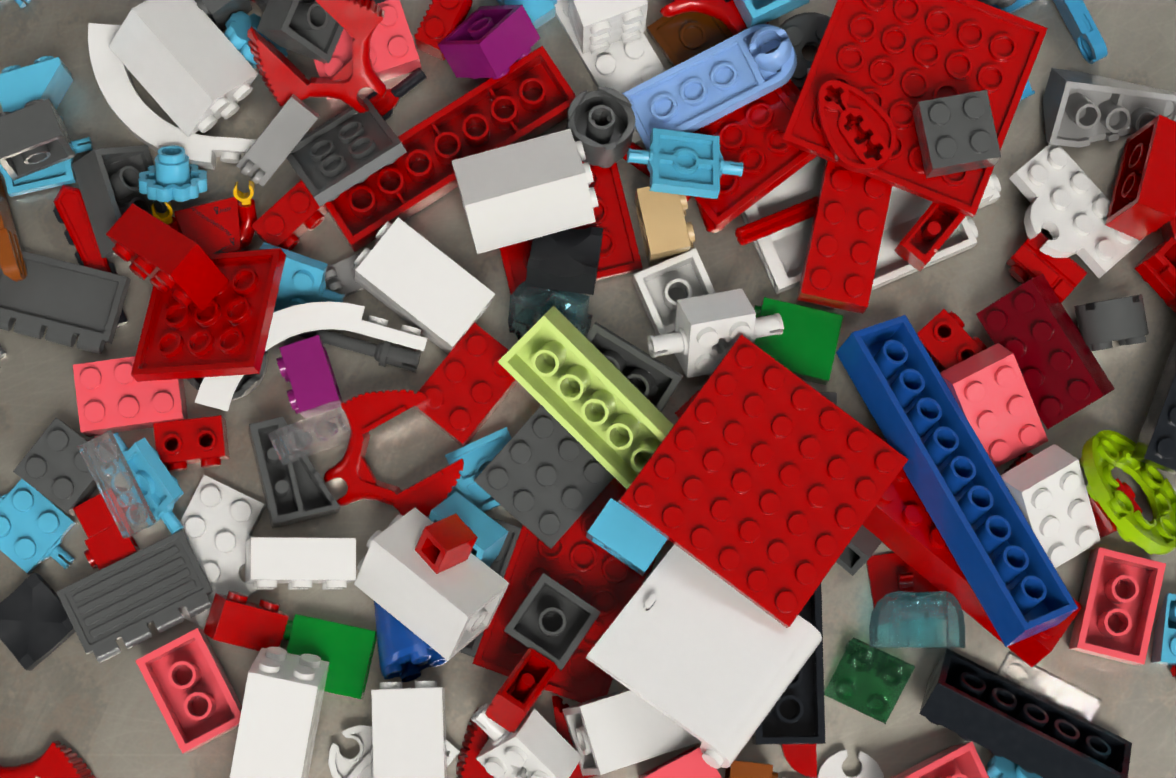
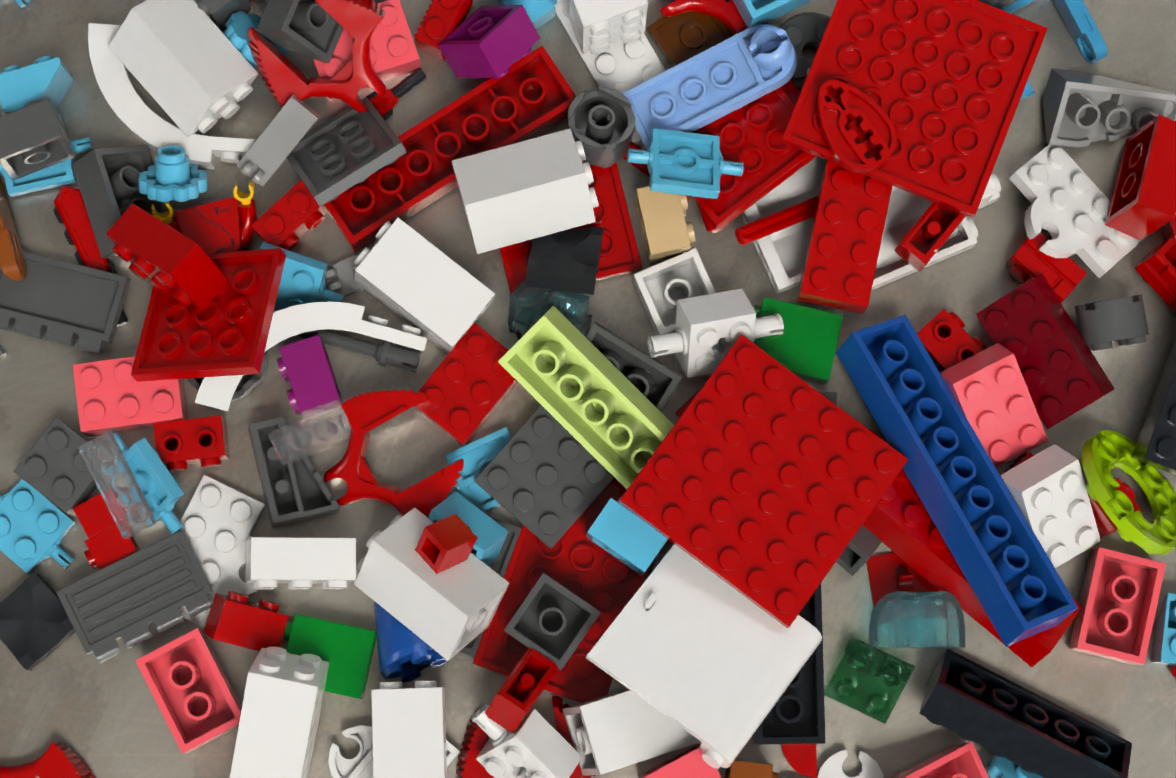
(956, 133): dark grey brick -> none
(1049, 686): clear plate -> none

